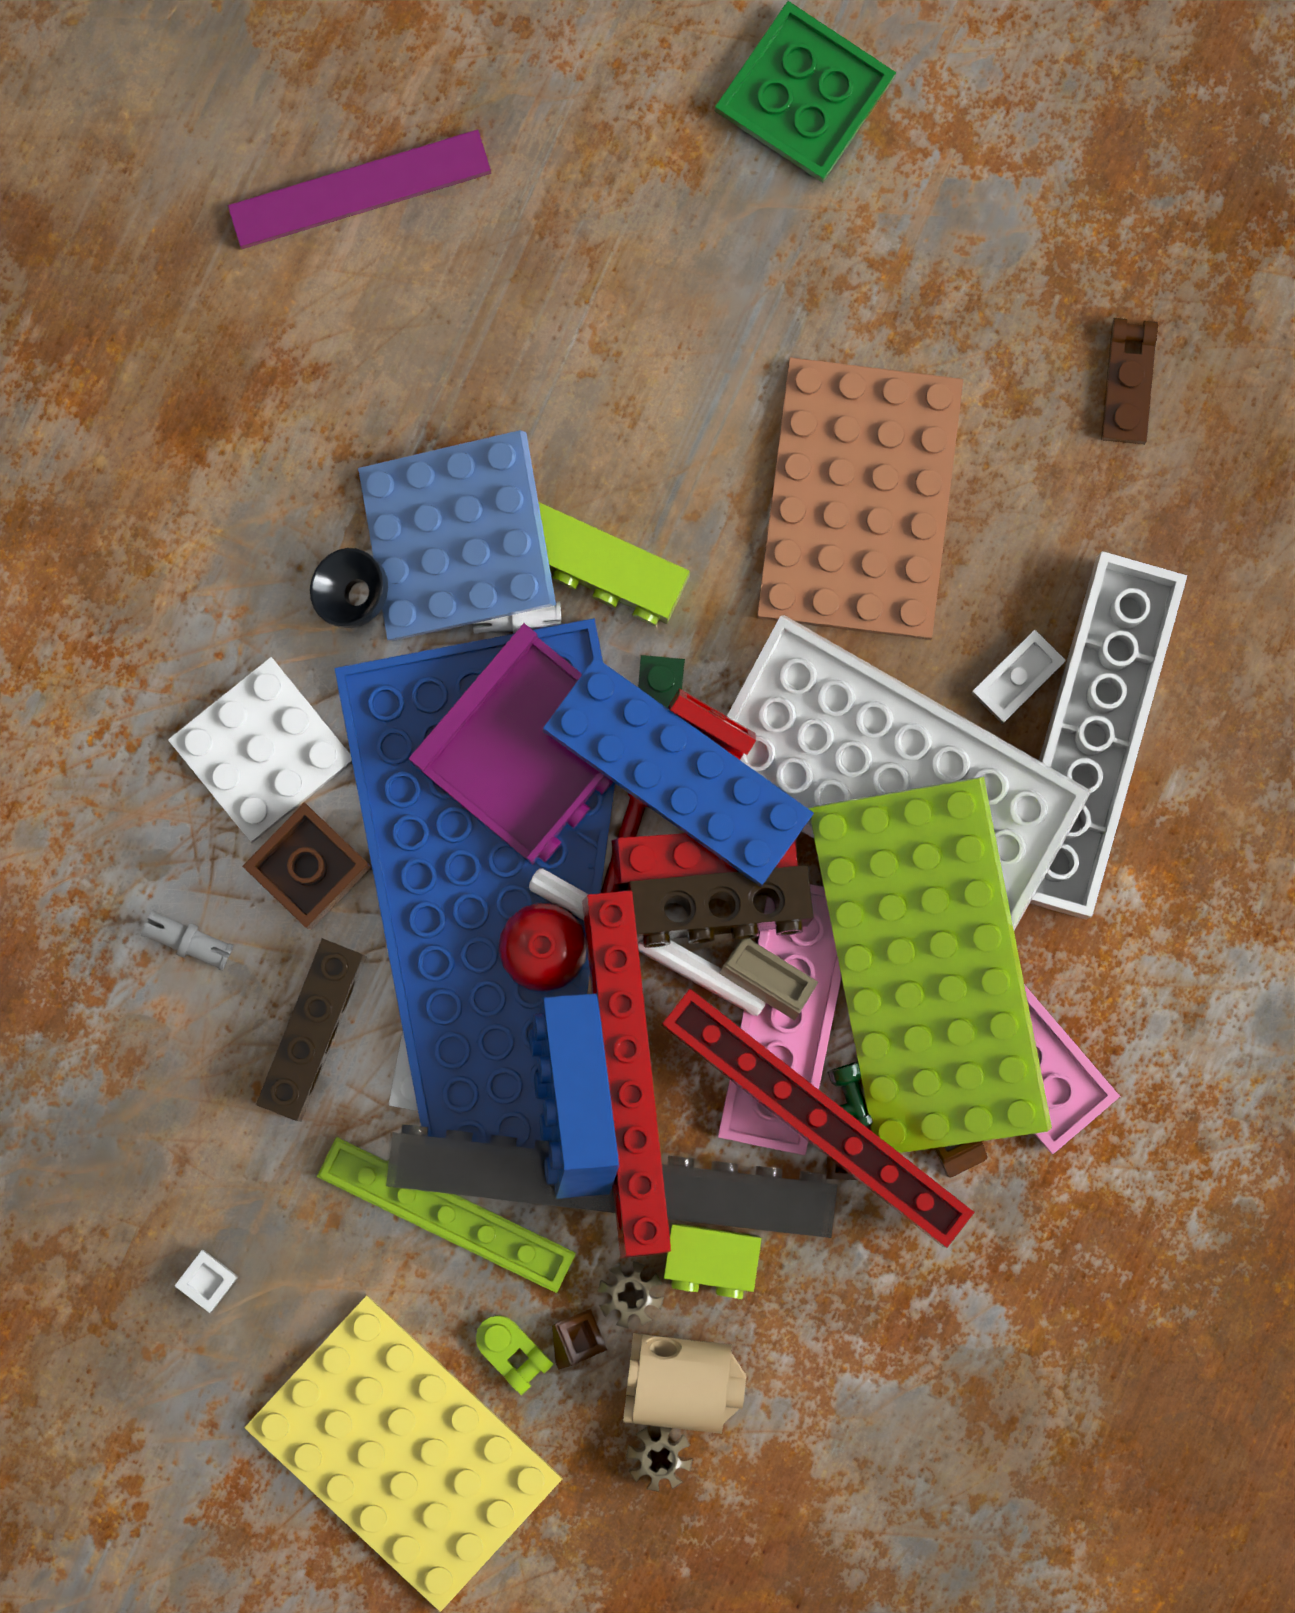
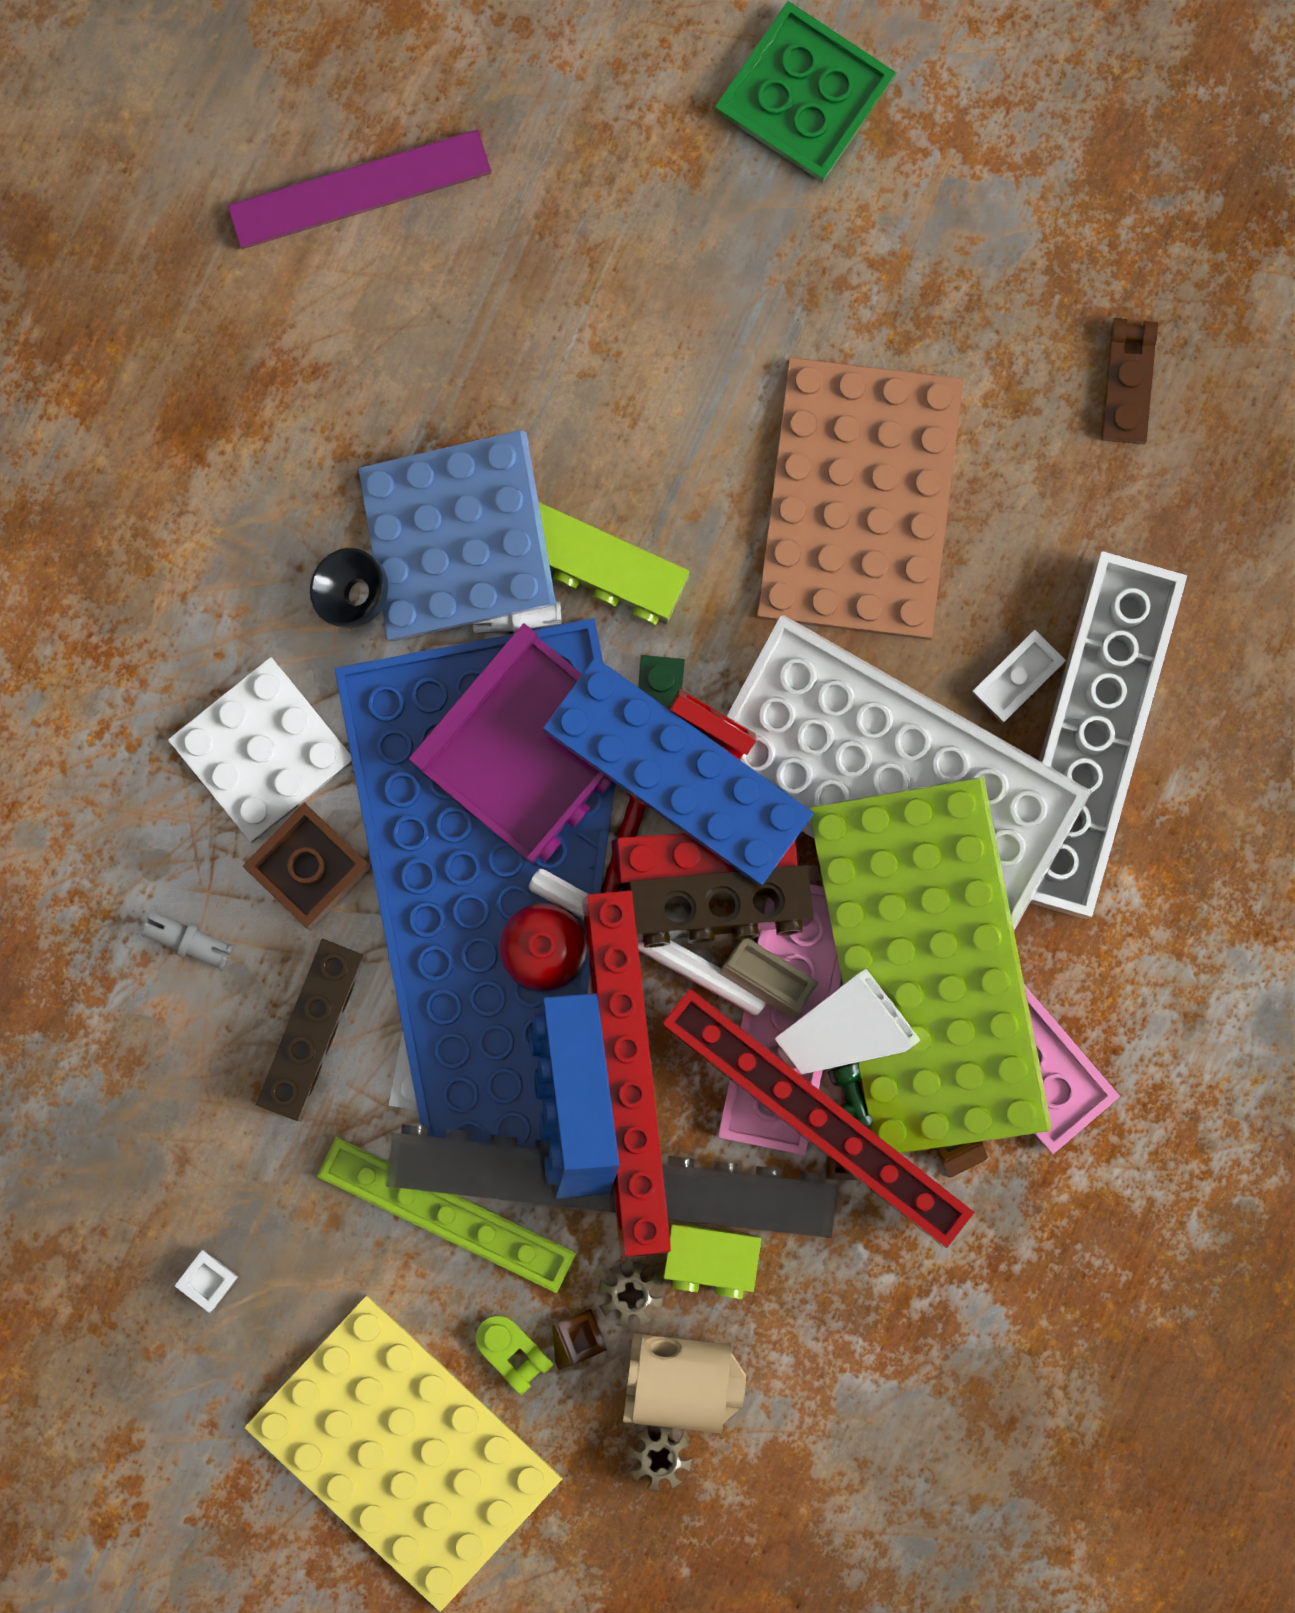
(846, 1029): none -> white slope

